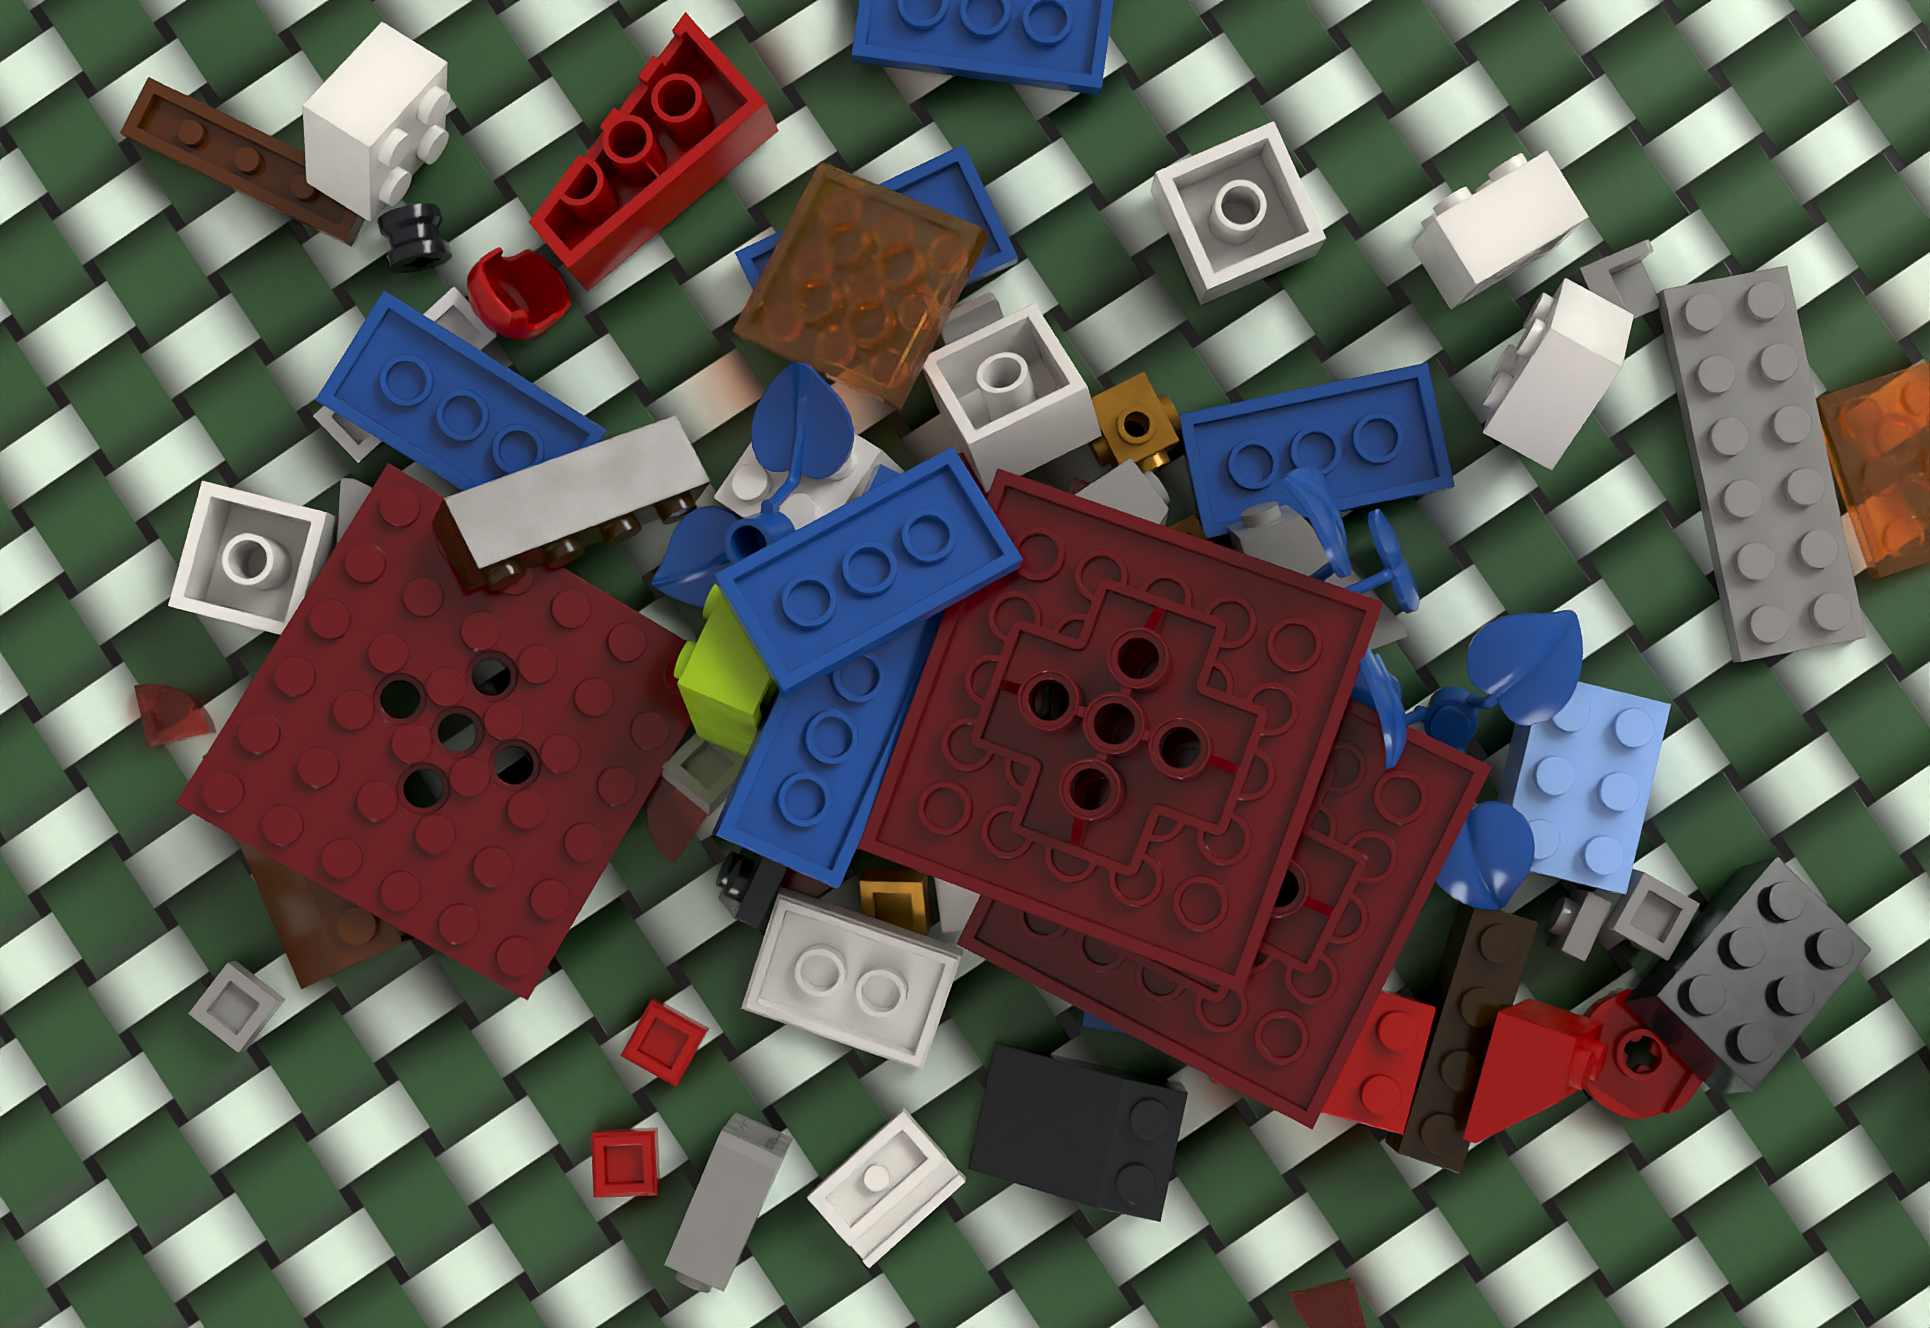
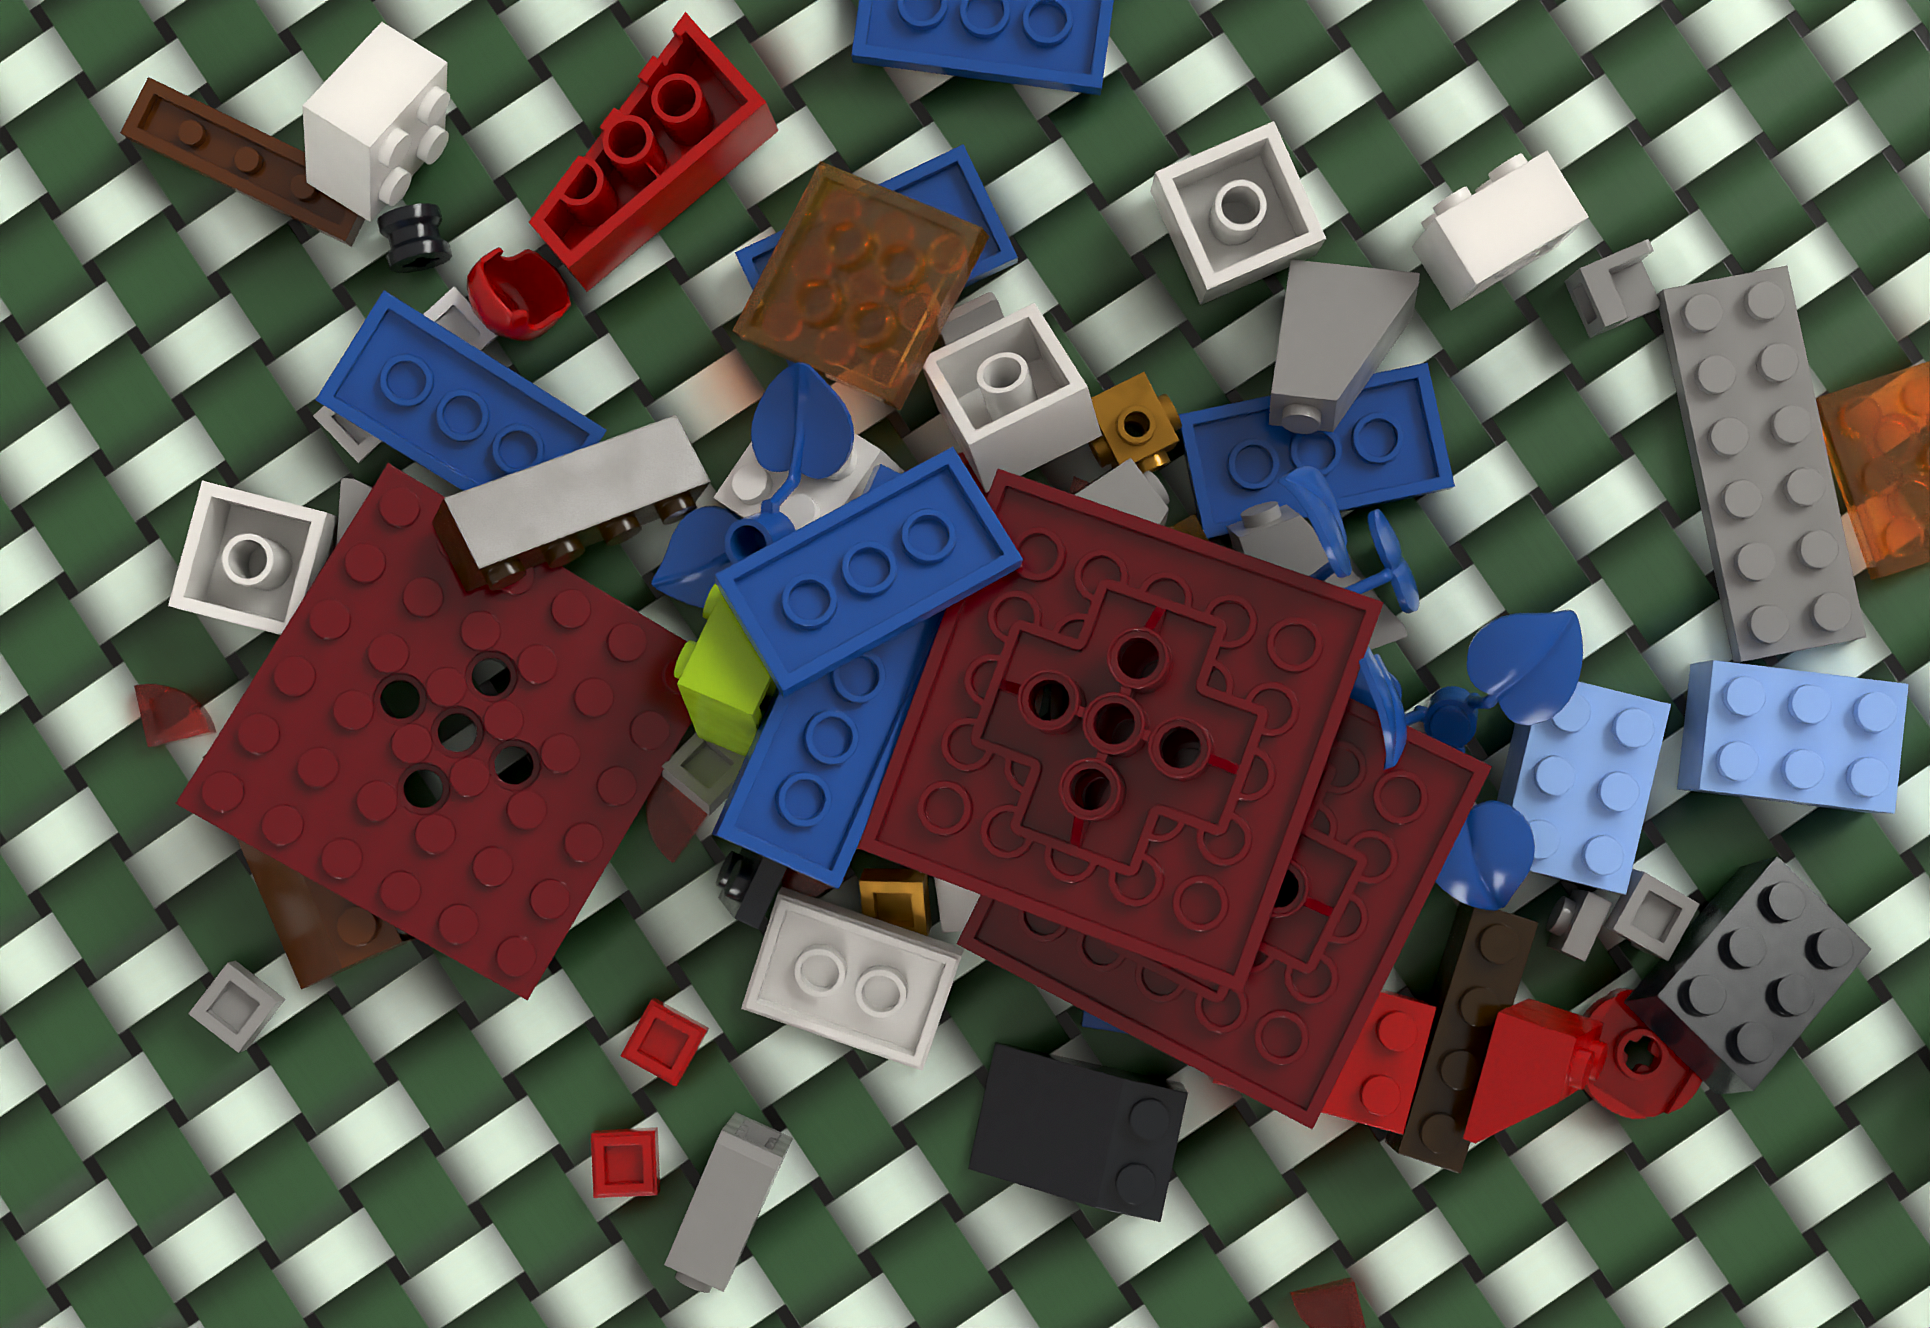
(886, 1187): white plate -> none
(1334, 339): none -> light grey slope
(1556, 372): white brick -> none
(1793, 736): none -> light blue brick

